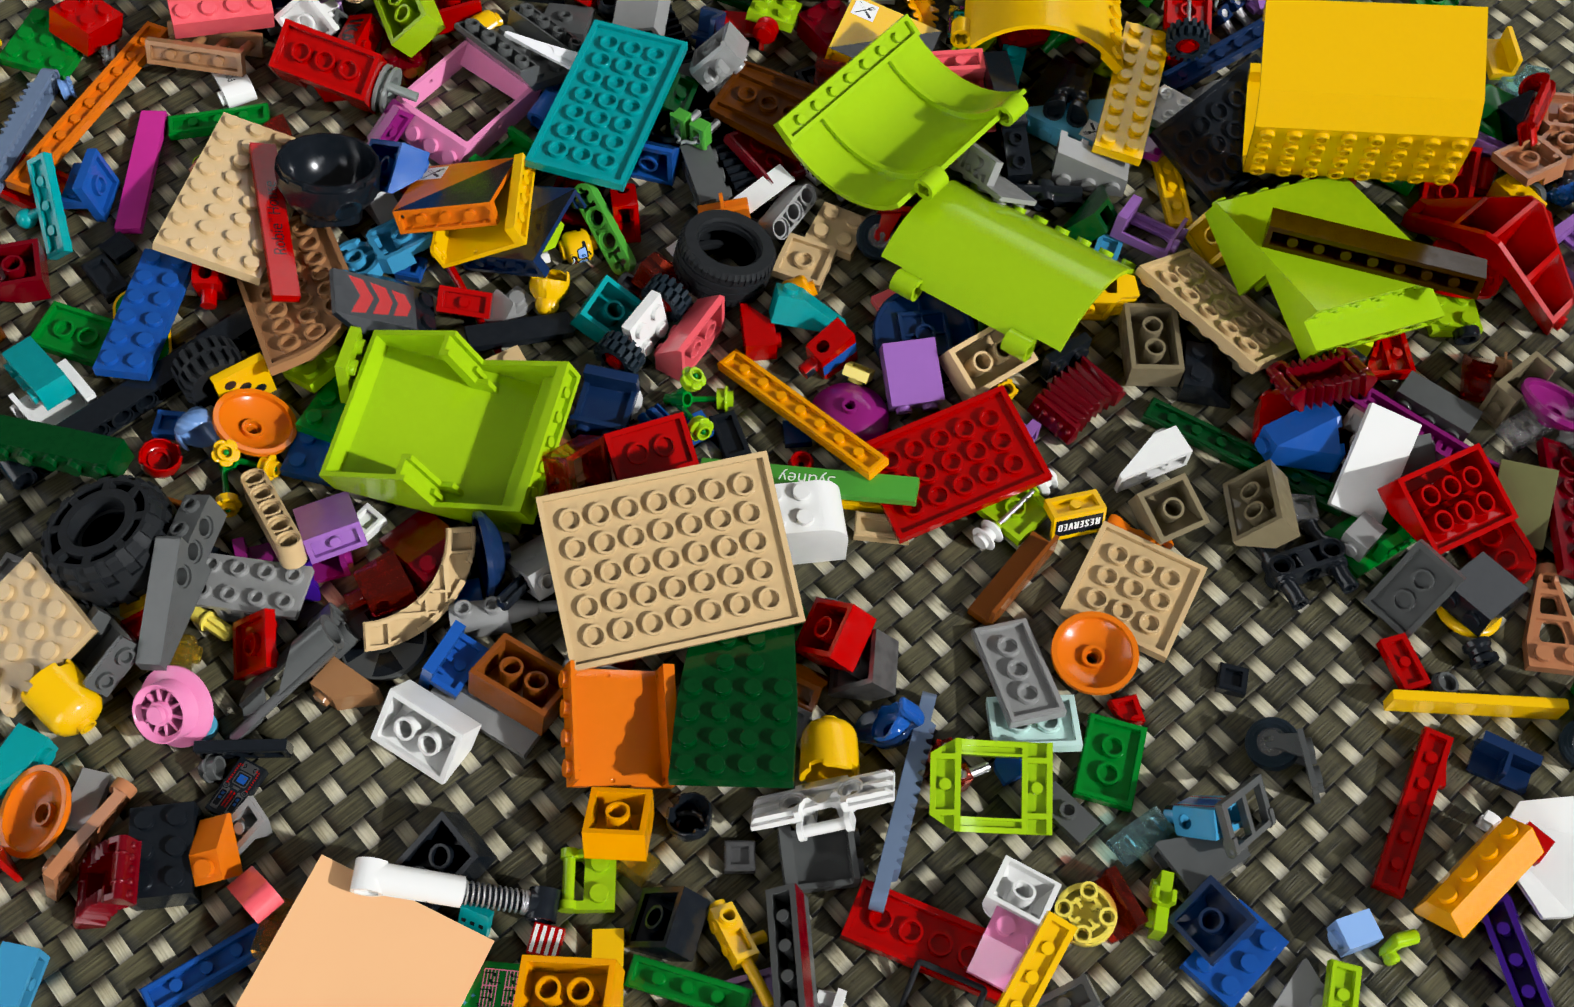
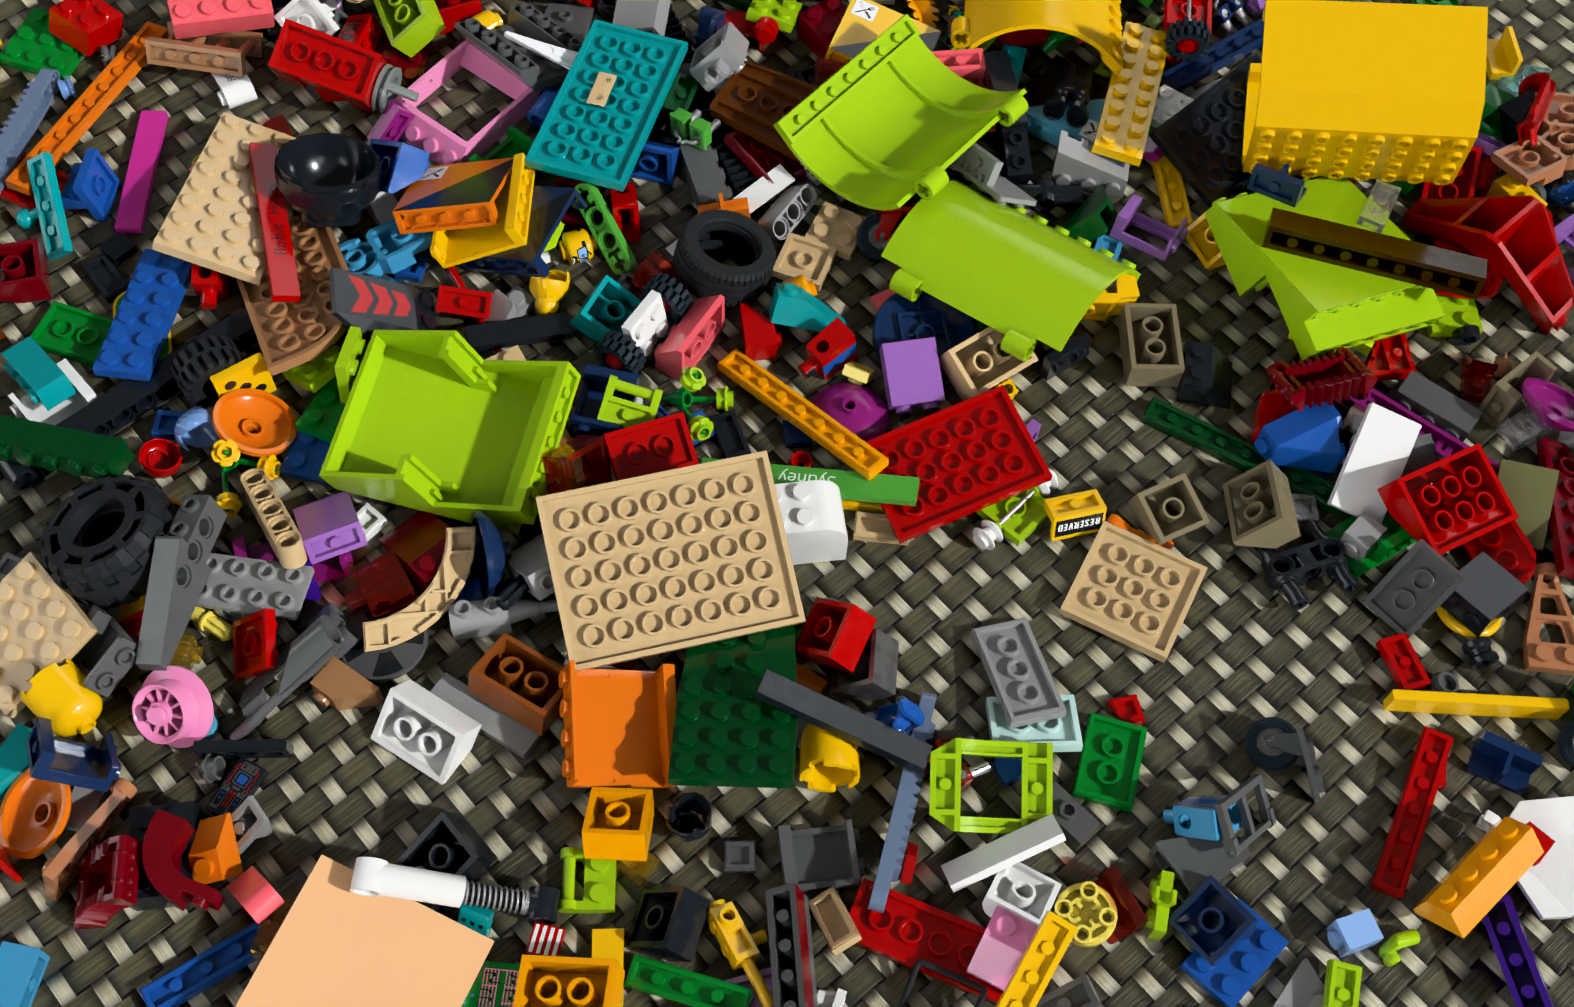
(70, 760): none -> dark blue panel
(161, 860): none -> dark red arch
(204, 122): green tile -> none
(452, 661): blue bracket -> none
(601, 89): none -> tan sticker
(624, 411): none -> lime plate
(833, 792): white piece -> none
(834, 921): none -> tan tile
(843, 721): none -> black tile
(909, 863): none -> red tile
(1003, 853): none -> white tile
(1012, 578): dark orange panel -> none
(1074, 399): dark red piece -> none
(1098, 637): orange dish -> none
(1140, 836): clear light blue slope -> none
(1160, 454): white slope -> none
(1217, 310): tan plate -> none
(1231, 680): black tile -> none
(1277, 184): none -> dark blue panel
(1379, 206): none -> clear tile

